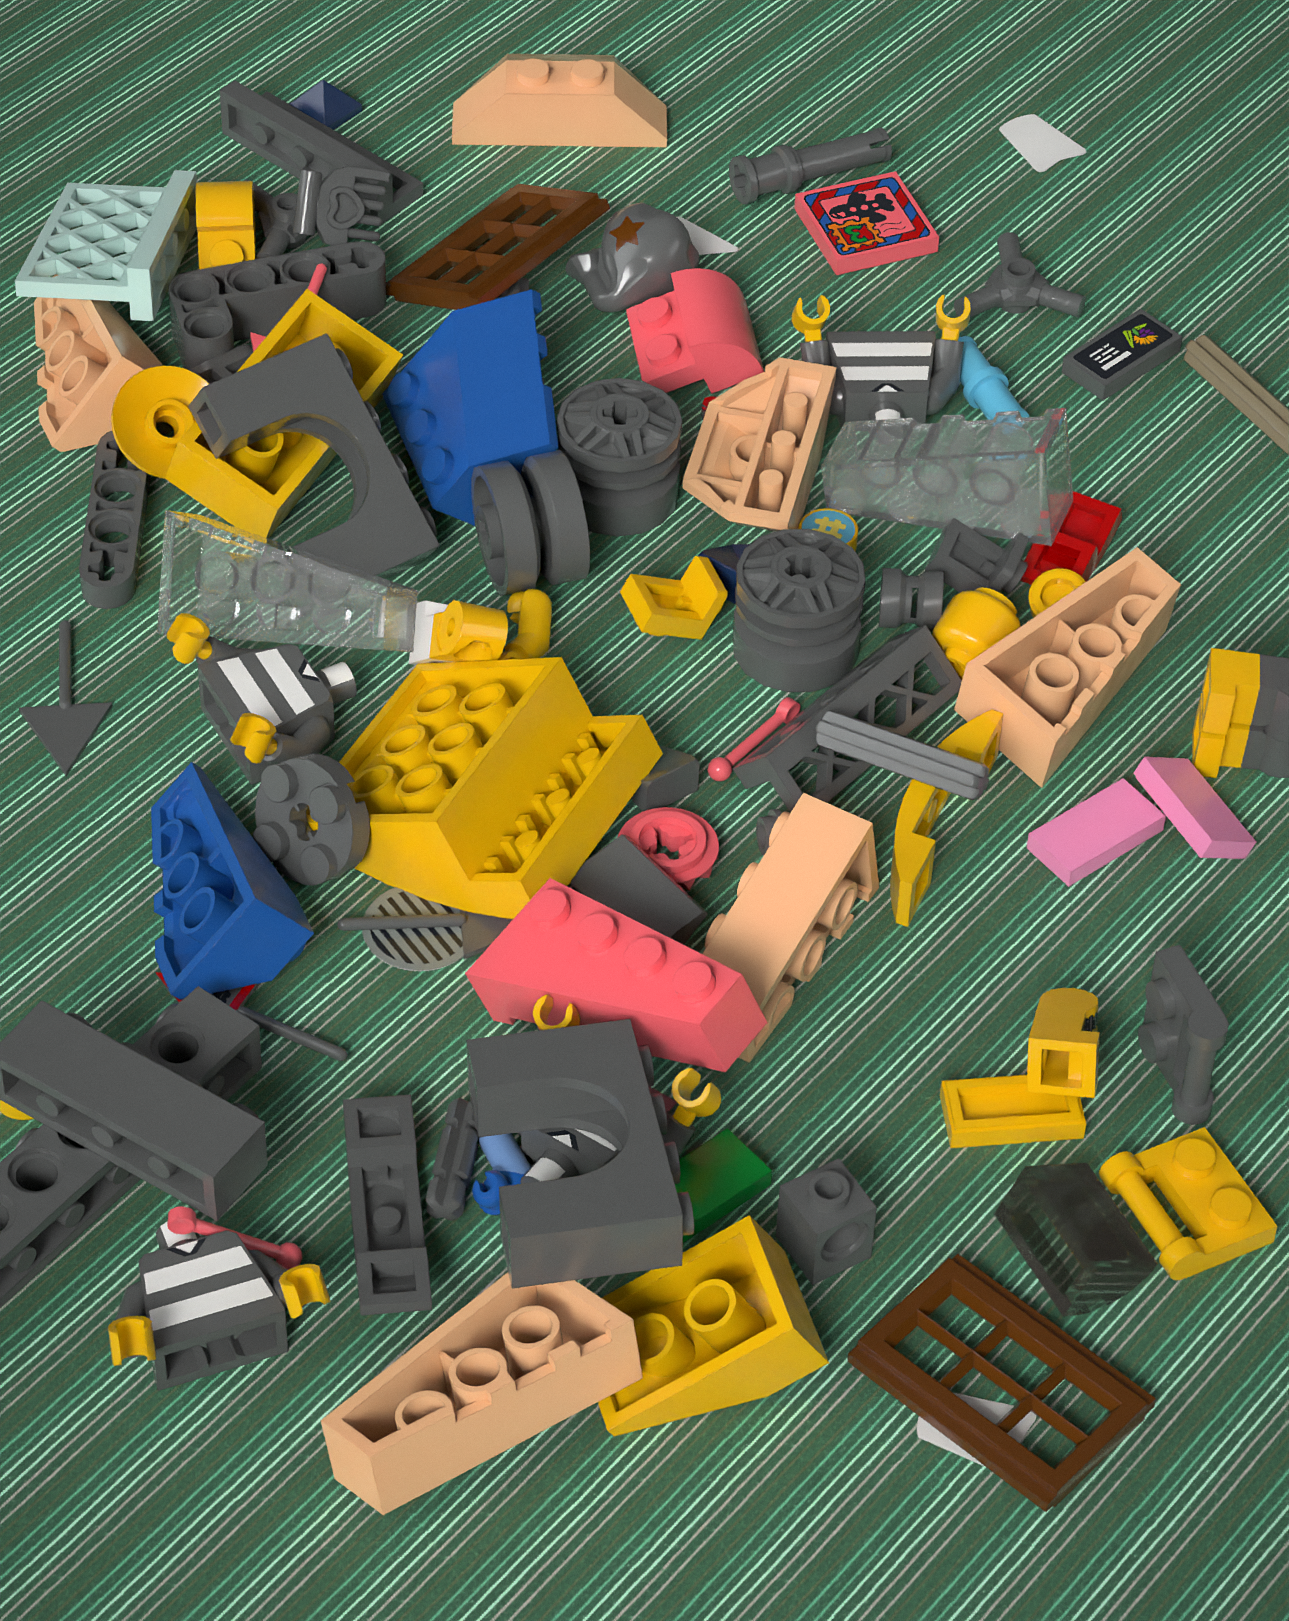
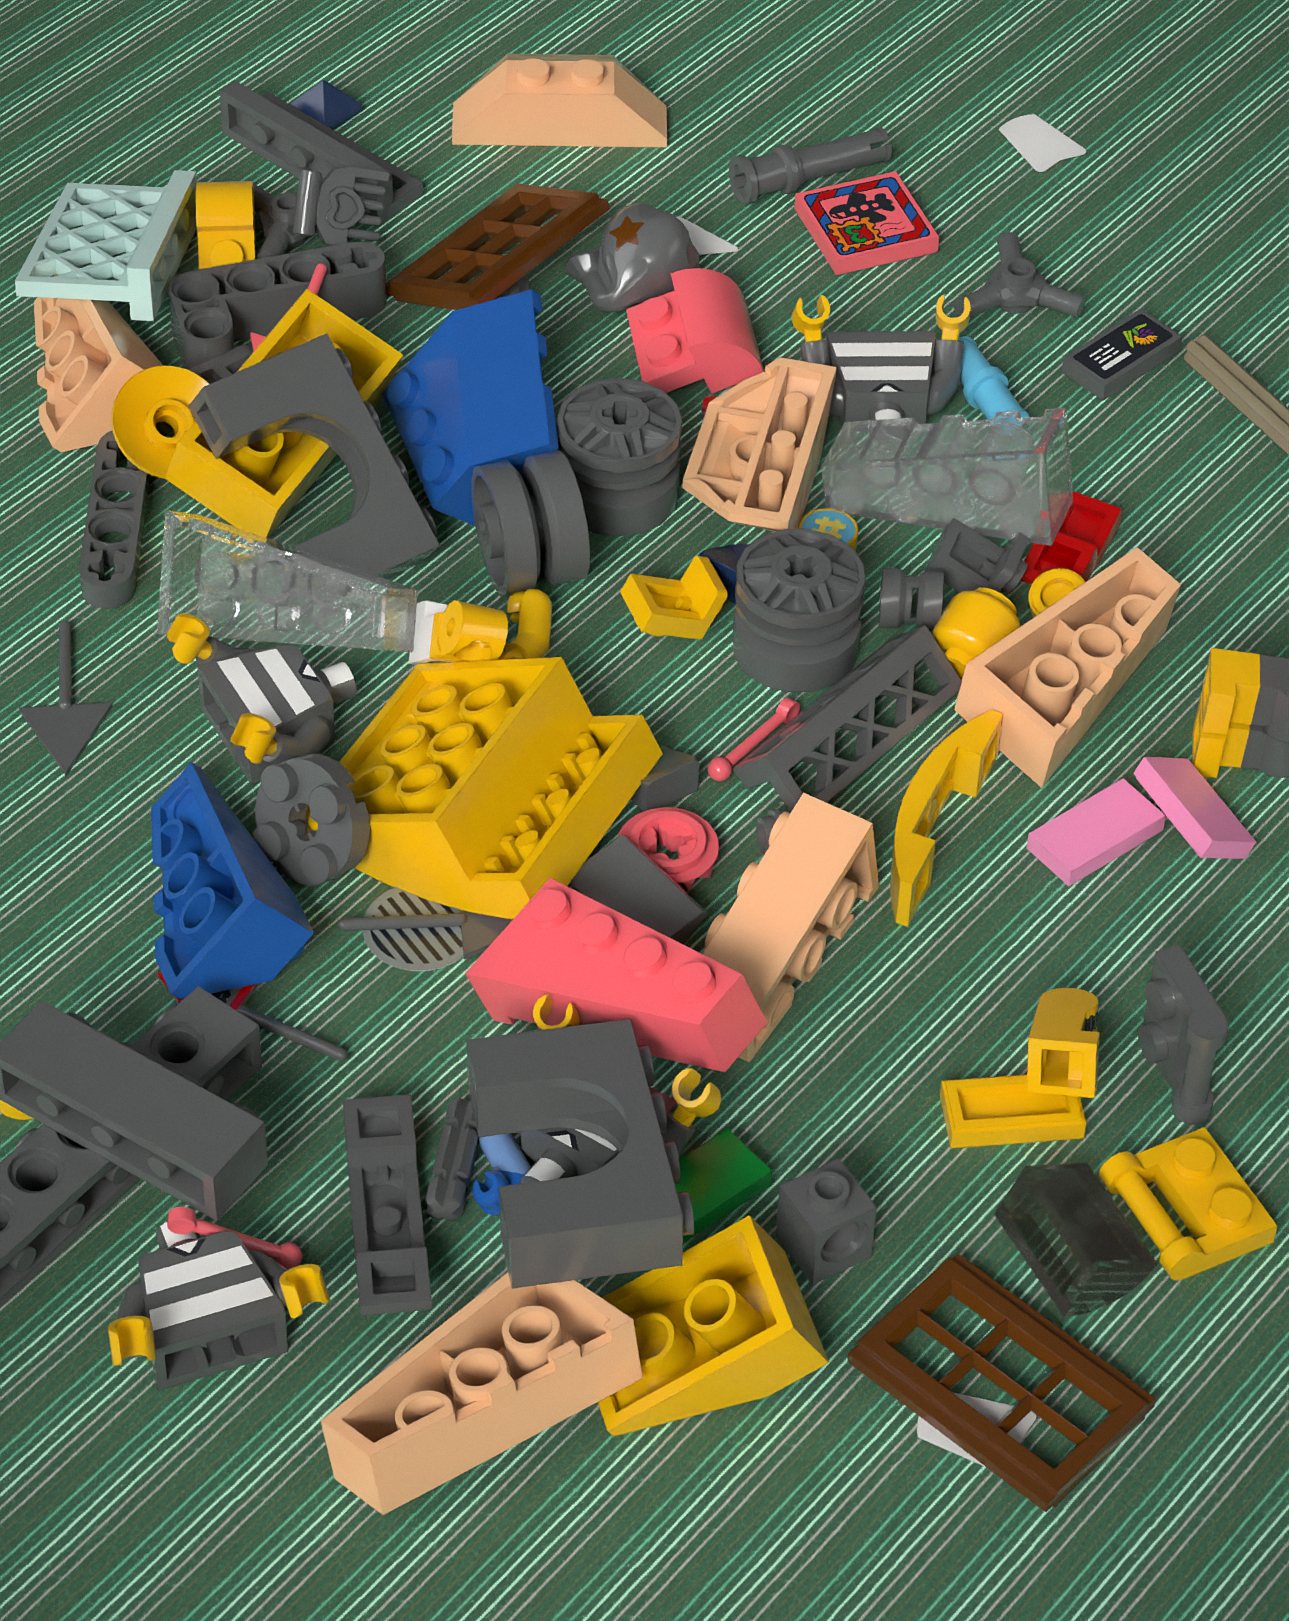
(902, 755): axle -> none

